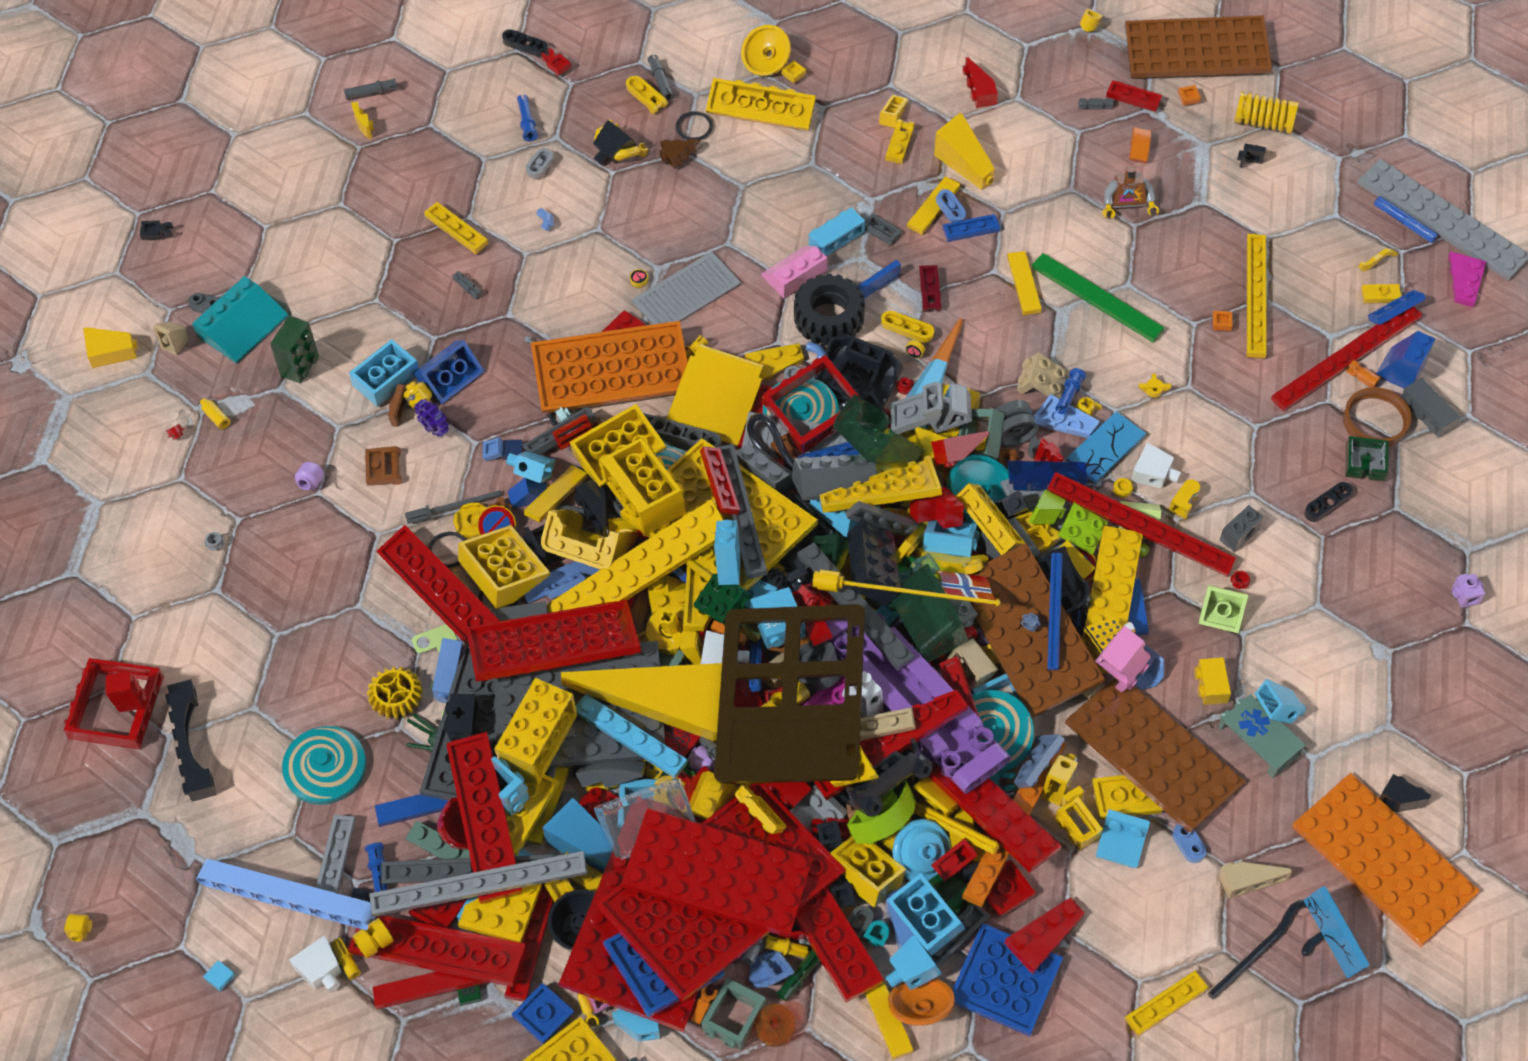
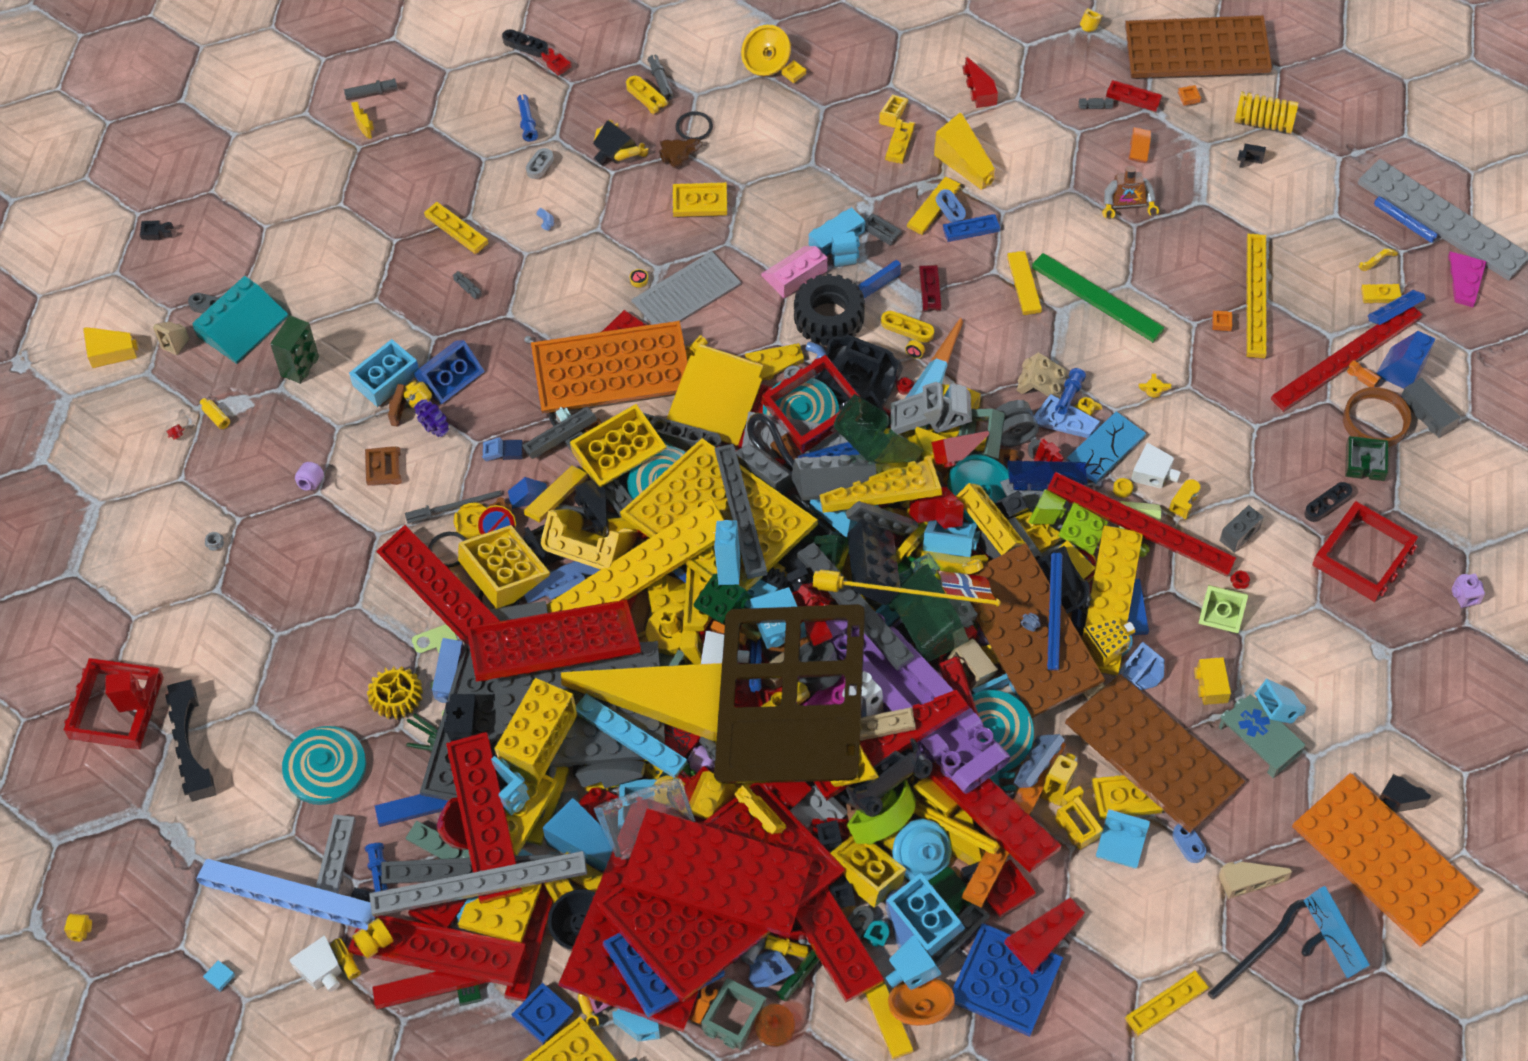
(532, 466): medium azure torso -> none
(568, 426): red tile -> none
(643, 486): yellow brick -> none
(699, 199): none -> yellow plate
(719, 480): red plate -> none
(761, 103): yellow plate -> none
(845, 249): none -> medium azure brick
(954, 859): red slope -> none
(1124, 658): bright pink piece -> none
(1348, 576): none -> red window

